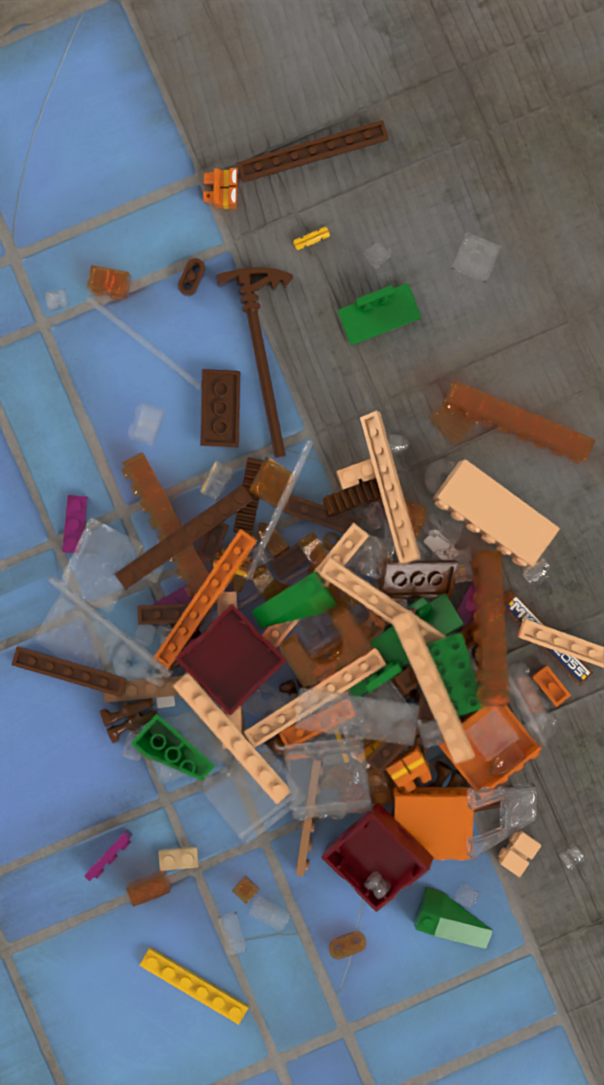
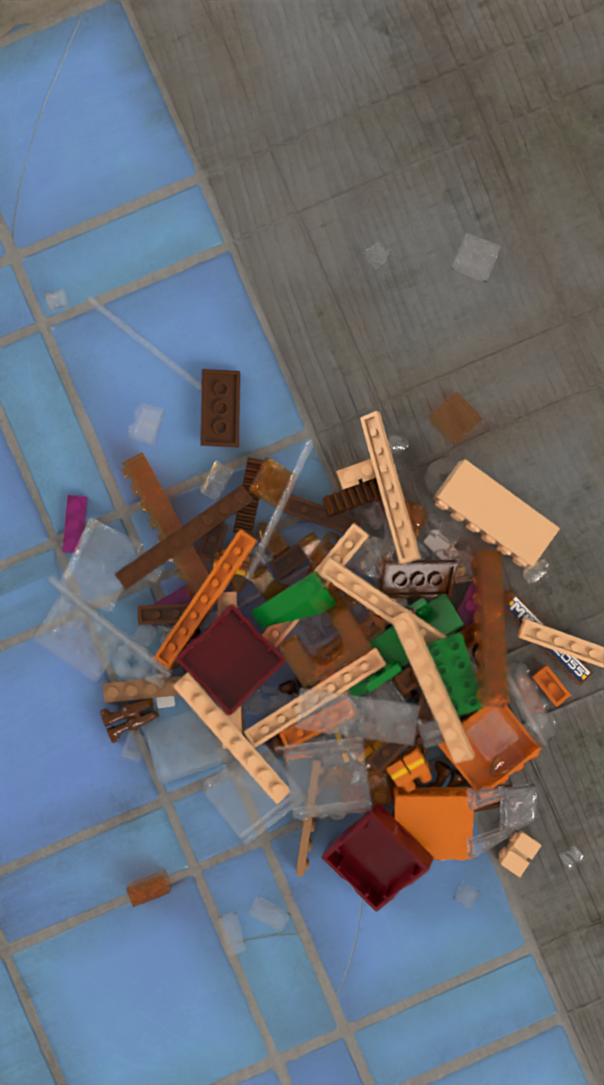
(69, 671): reddish brown plate -> none
(109, 282): clear orange brick -> none
(109, 856): magenta plate -> none
(167, 746): green wedge -> none
(178, 858): tan plate -> none
(191, 277): reddish brown plate -> none
(194, 985): yellow plate -> none
(225, 188): orange hips -> none
(245, 889): clear orange plate -> none
(251, 308): reddish brown piece -> none
(311, 238): yellow axle -> none
(312, 151): reddish brown plate -> none
(348, 946): clear orange plate -> none
(377, 885): clear wheel -> none
(379, 313): green bracket -> none
(448, 920): green wedge -> none
(519, 422): clear orange brick -> none

